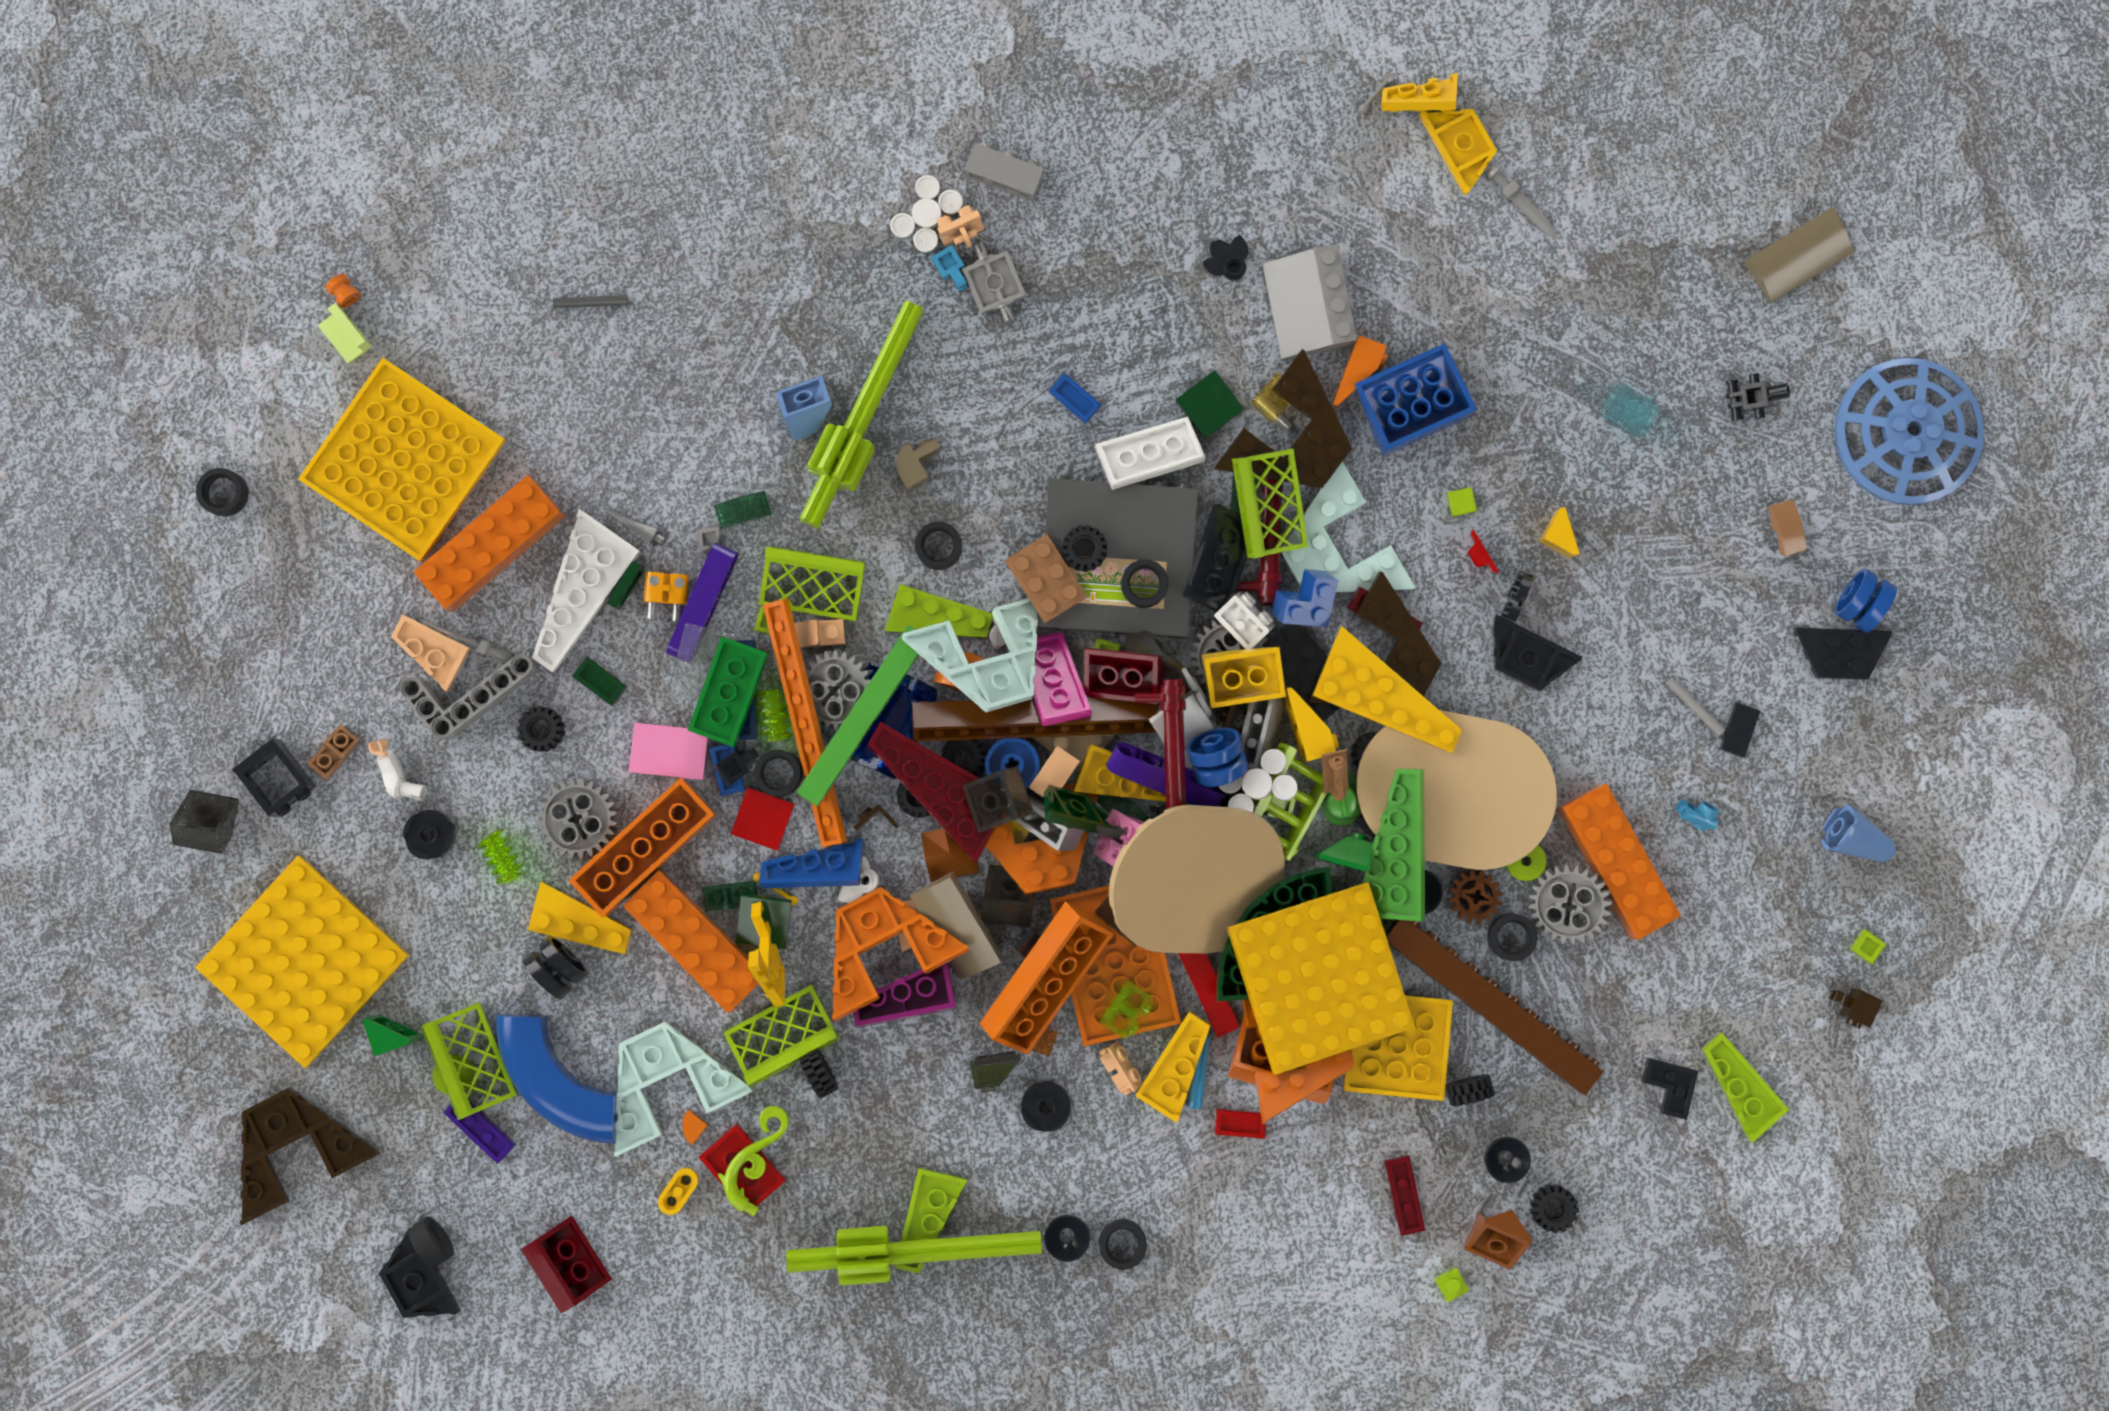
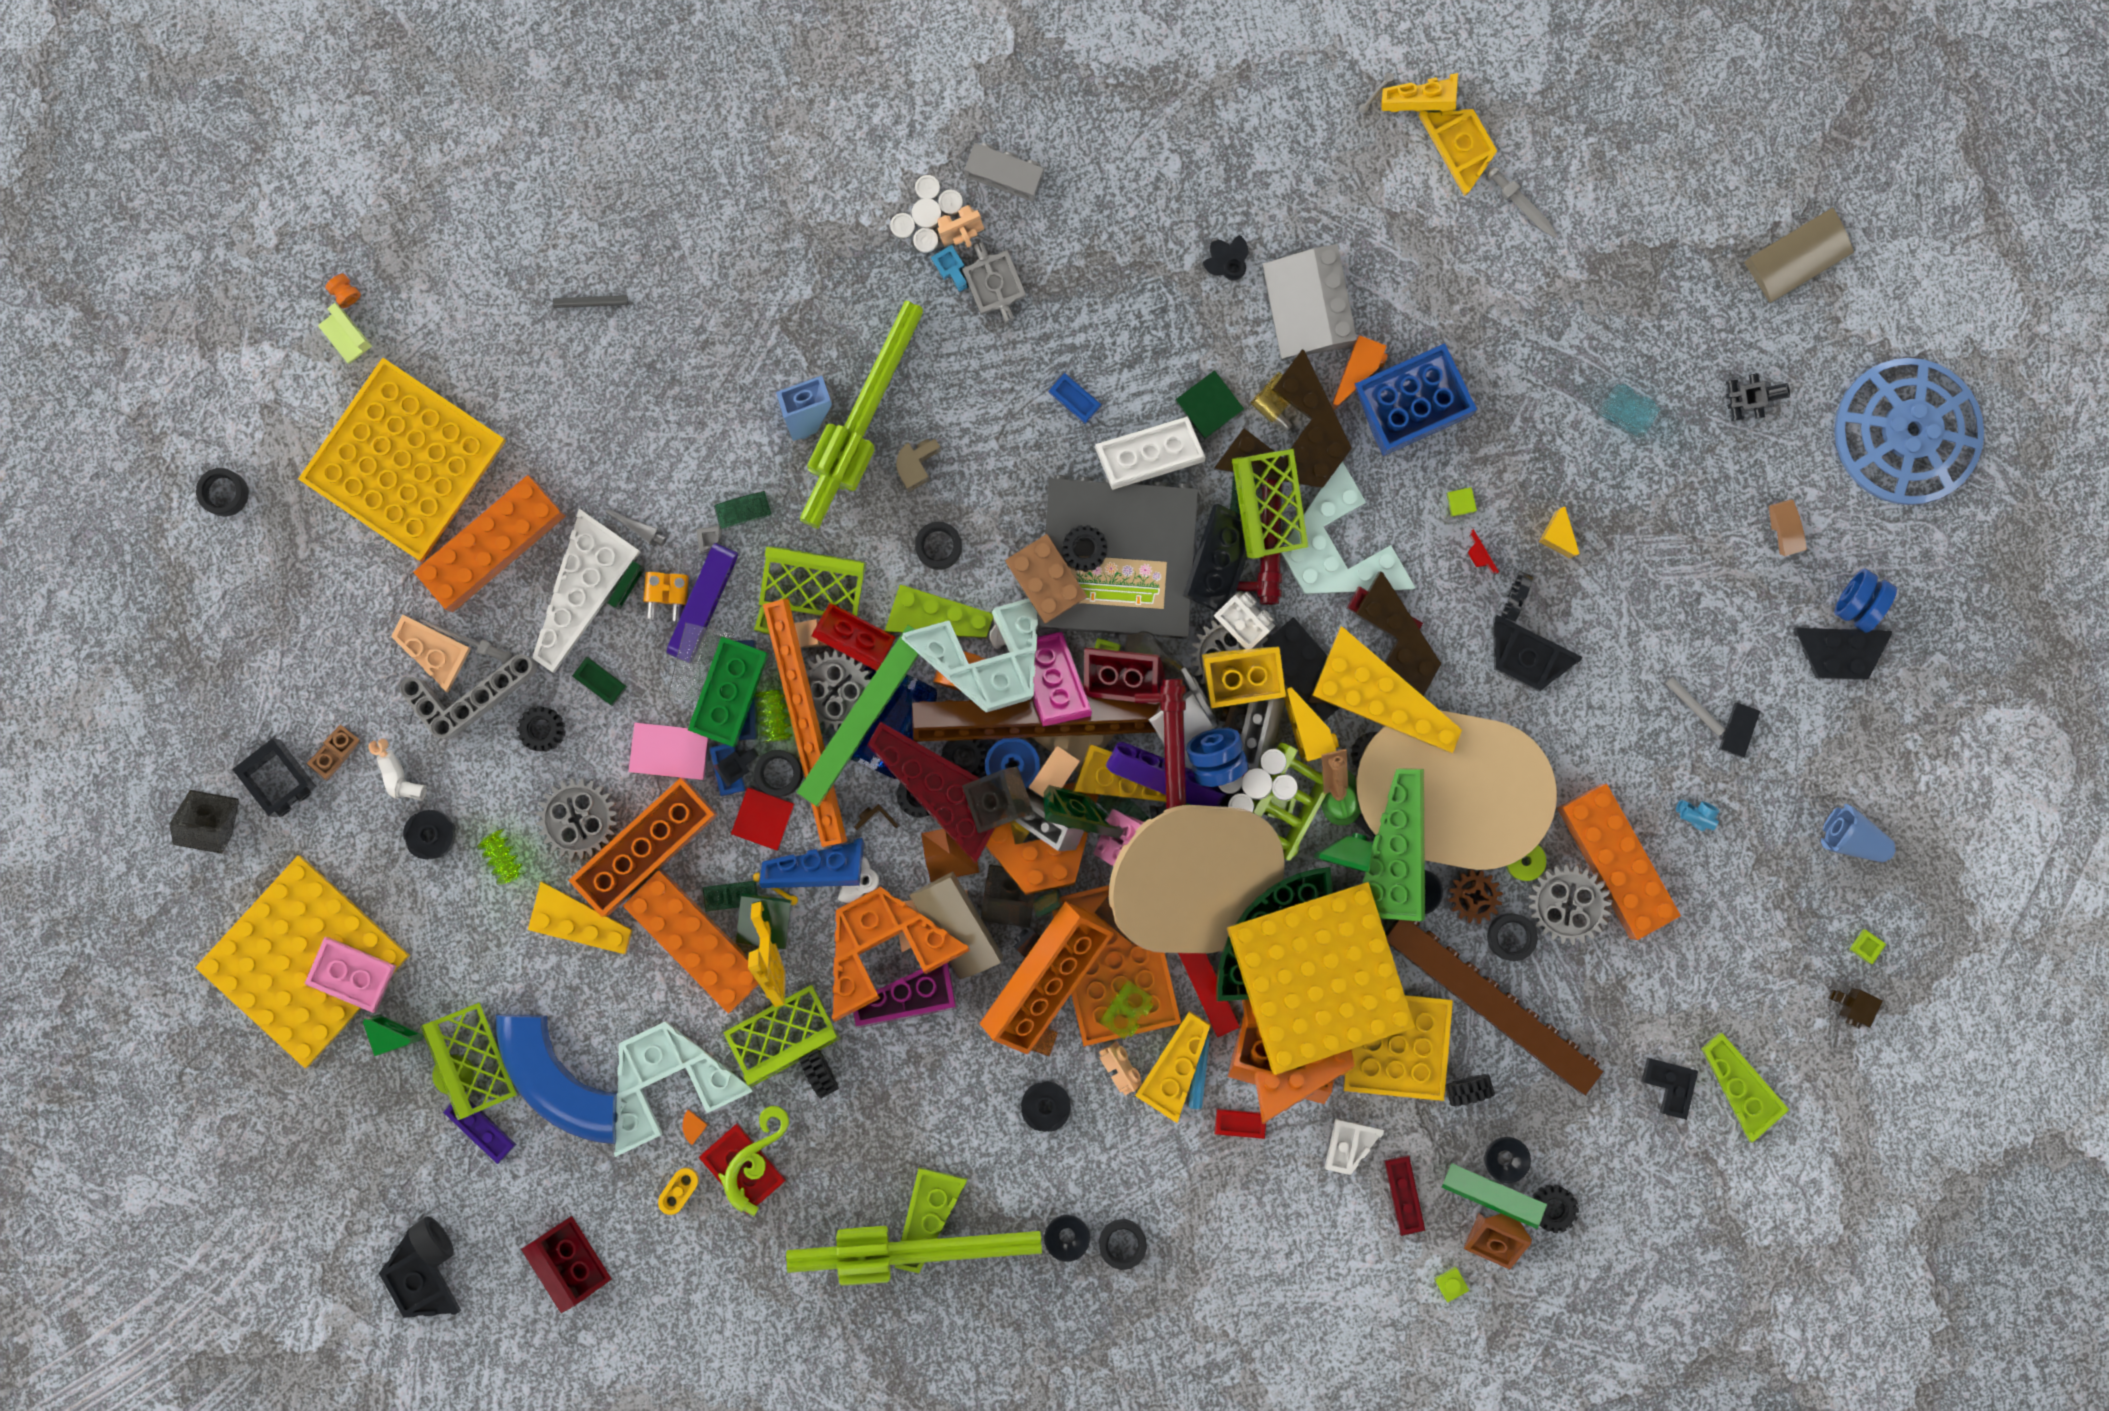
(279, 1123): dark brown wing -> none
(350, 974): none -> bright pink tile
(555, 967): black wheel -> none
(853, 636): none -> red tile
(993, 1069): clear smoke slope -> none
(1048, 903): none -> clear green slope
(1163, 583): black tyre -> none
(1312, 603): brick -> none
(1349, 1145): none -> white wing
(1494, 1196): none -> tile

